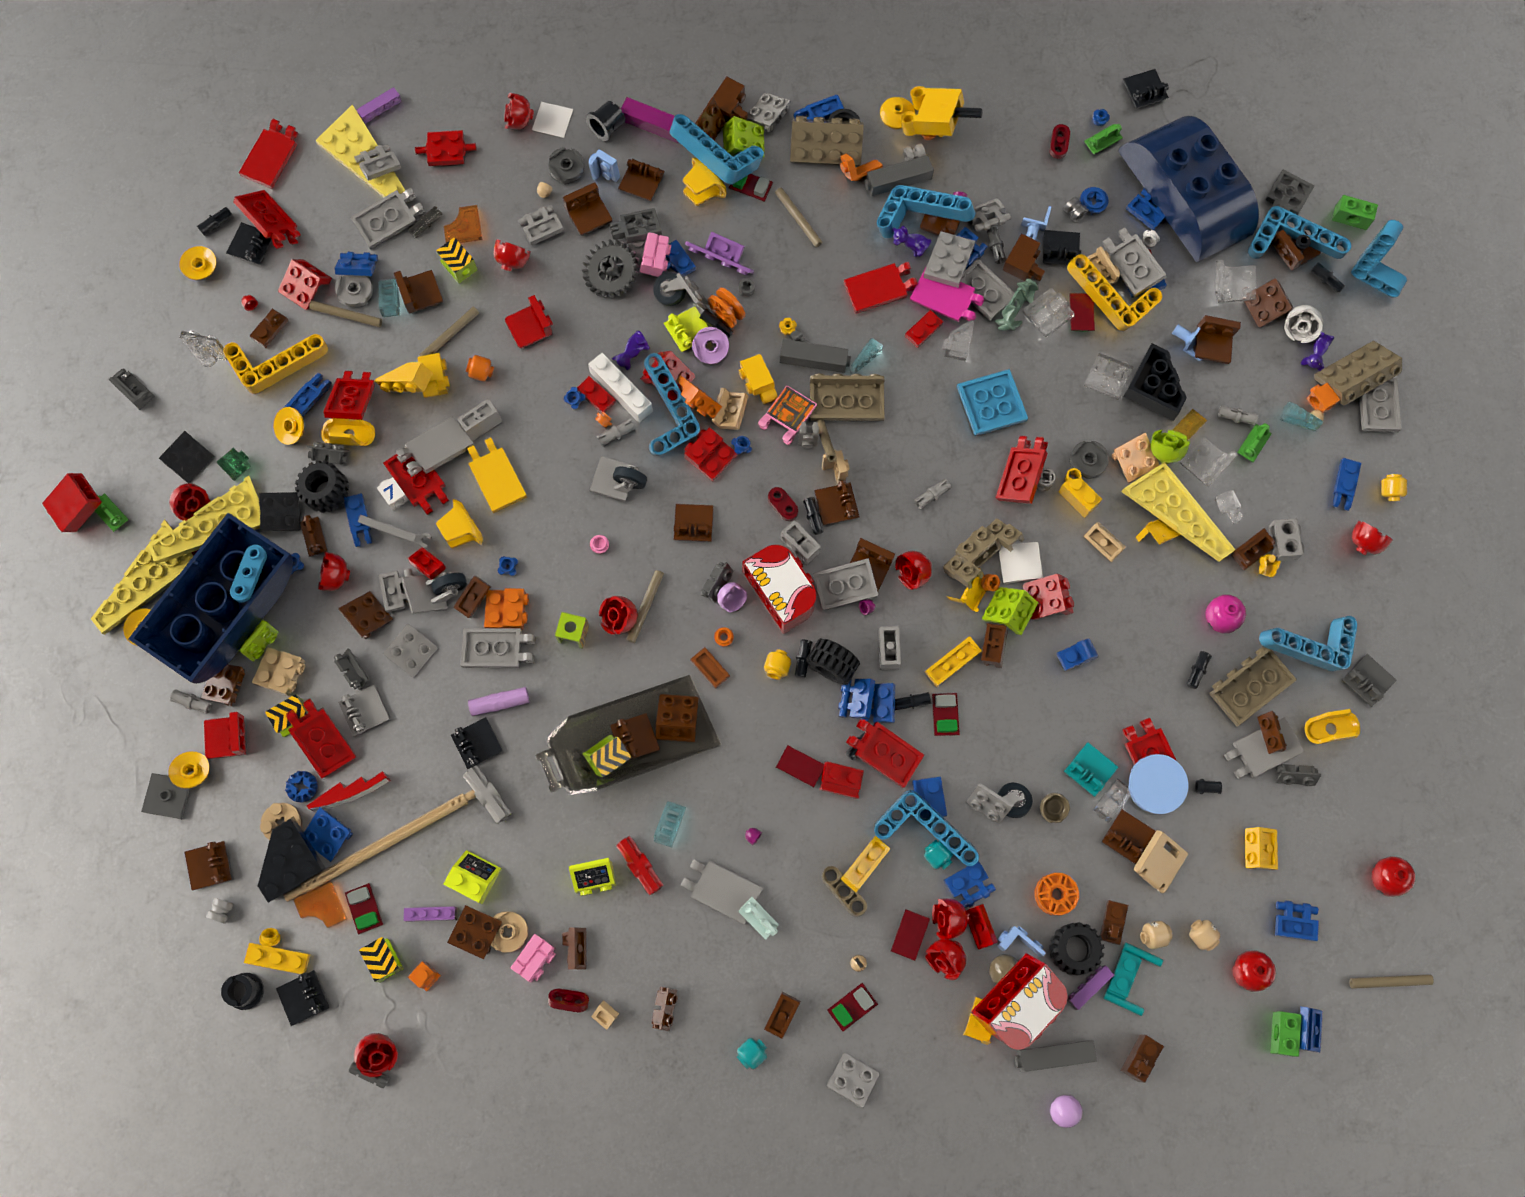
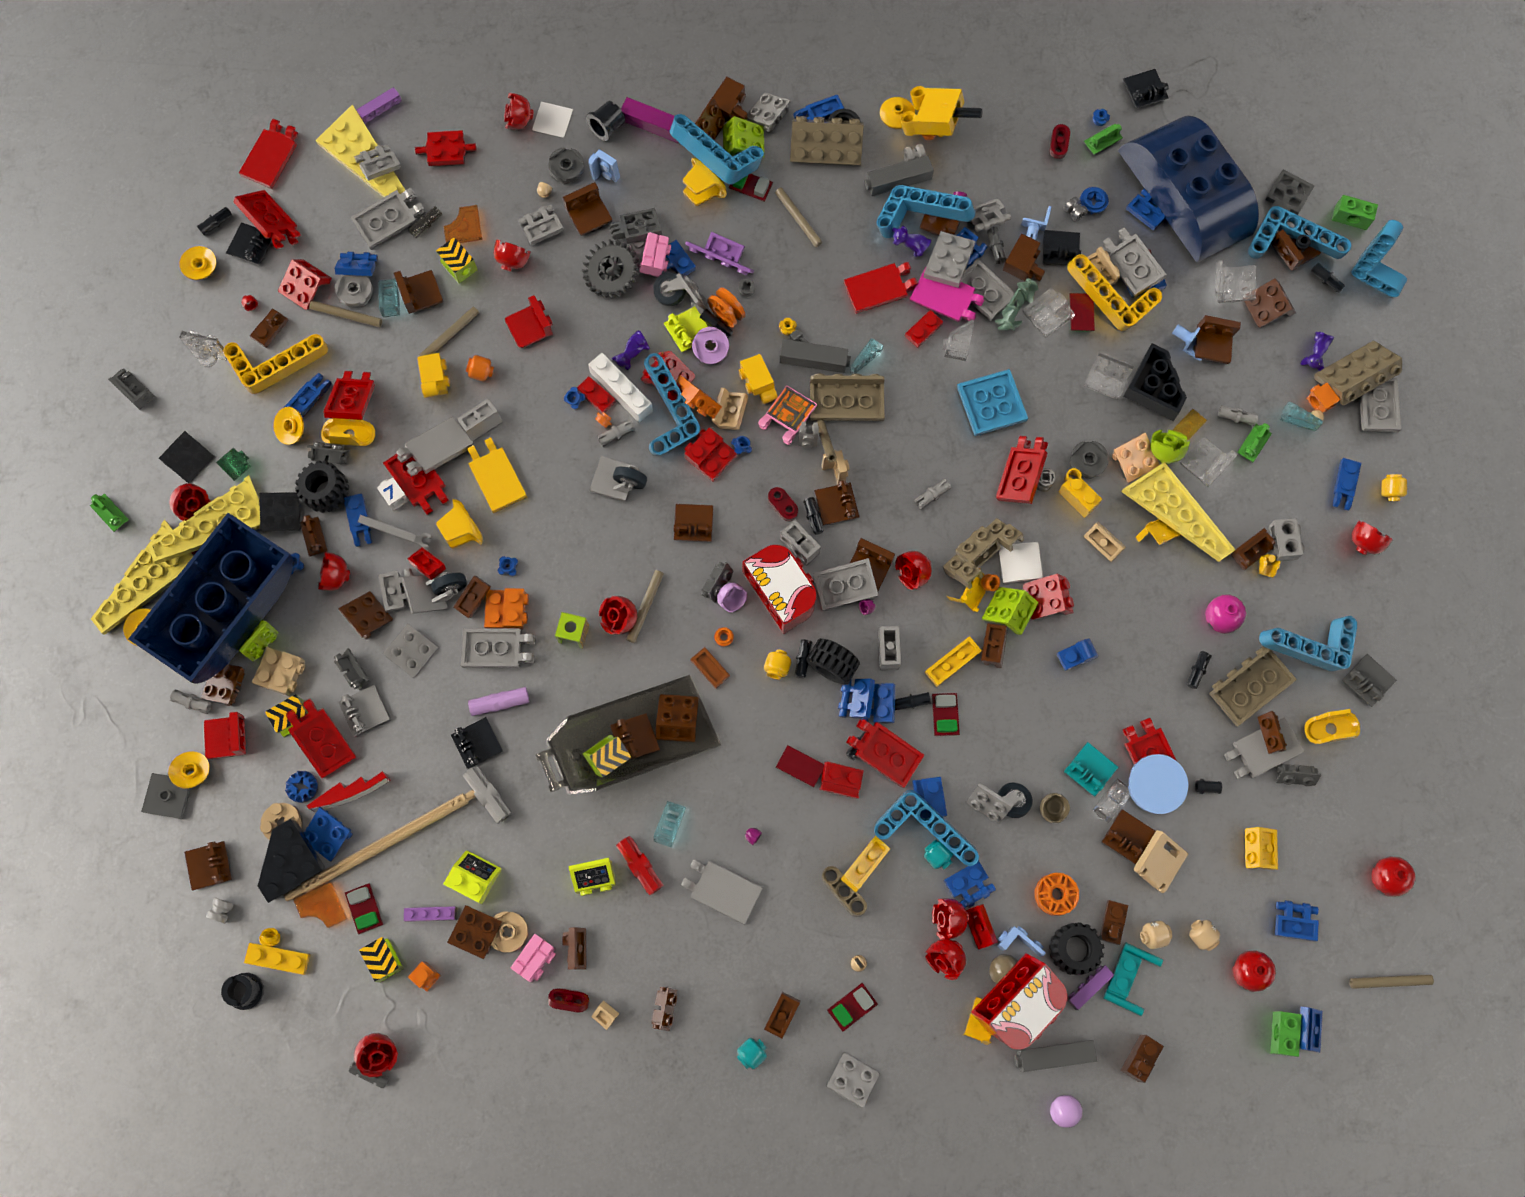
(71, 502): red brick -> none
(249, 581): dark azure plate -> none
(302, 998): black hinge -> none
(407, 378): yellow slope -> none
(599, 544): bright pink plate -> none
(641, 179): reddish brown hinge -> none
(759, 918): light aqua hinge -> none
(856, 173): orange bracket -> none
(910, 935): dark red piece -> none
(1150, 238): white plate -> none
(1229, 504): clear plate -> none
(1303, 323): white cylinder -> none

